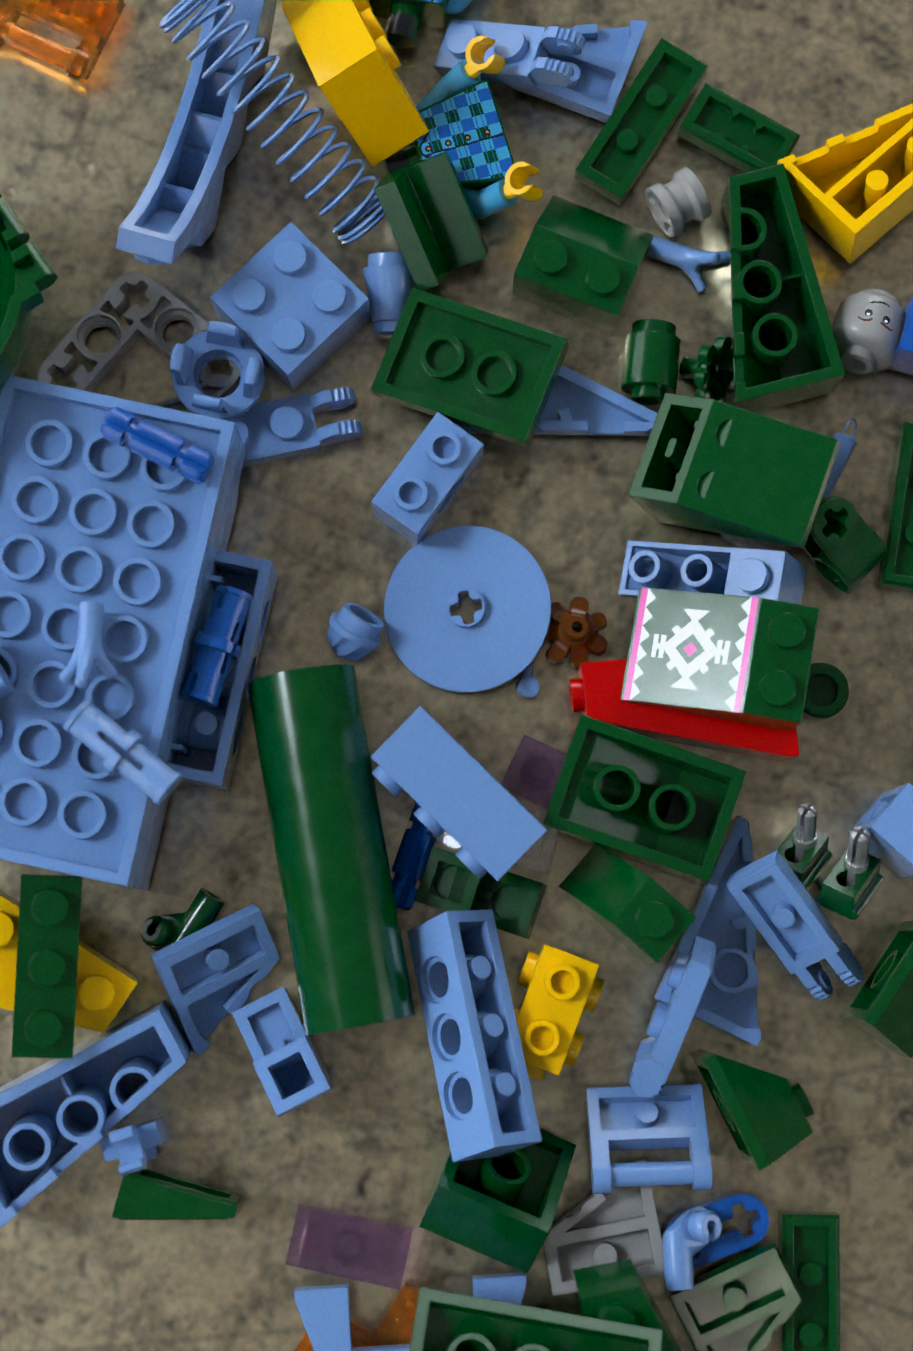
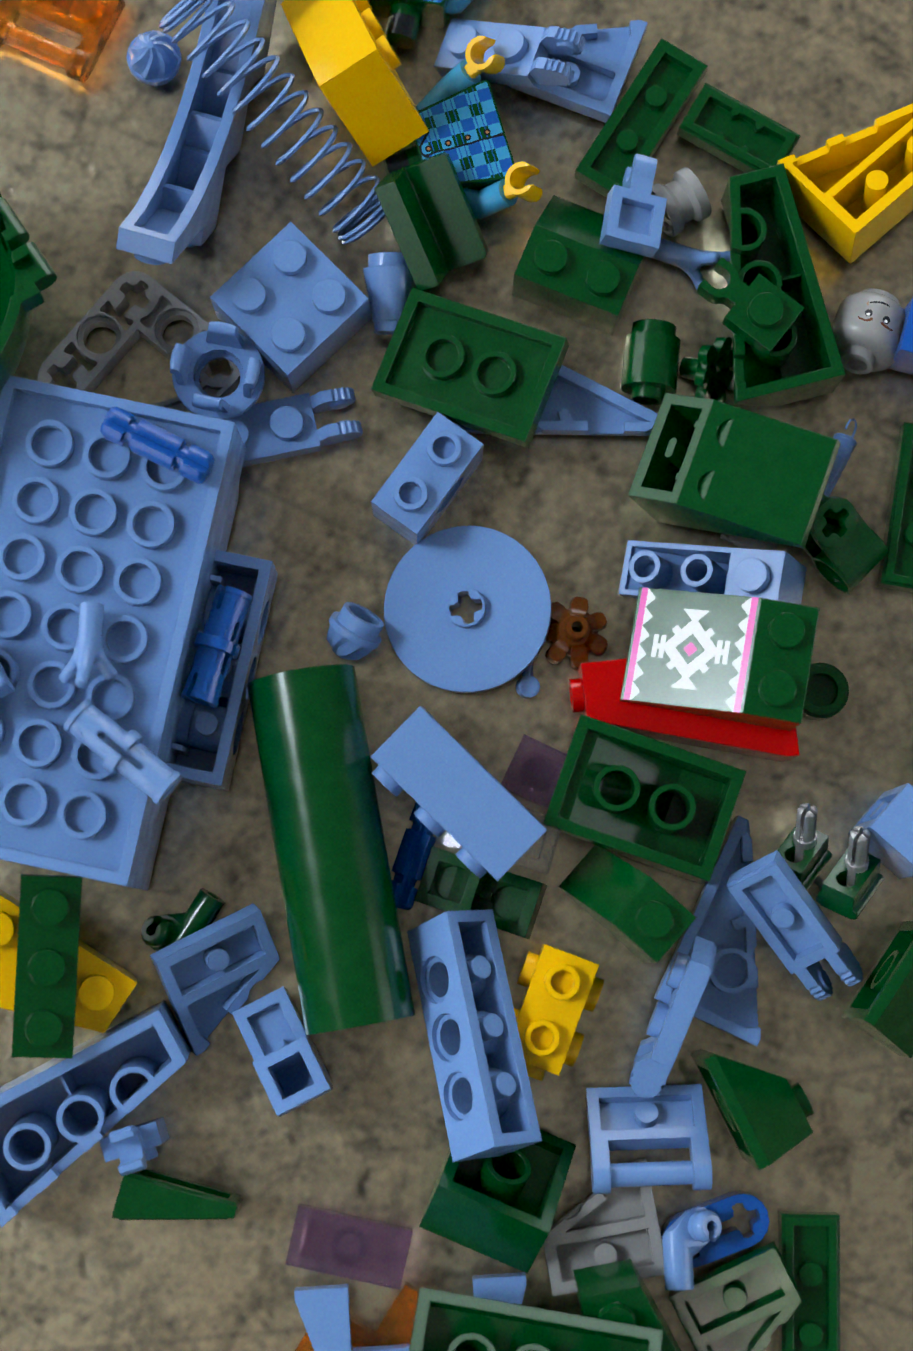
(154, 58): none -> medium blue plate
(632, 213): none -> medium blue plate
(757, 312): none -> dark green plate

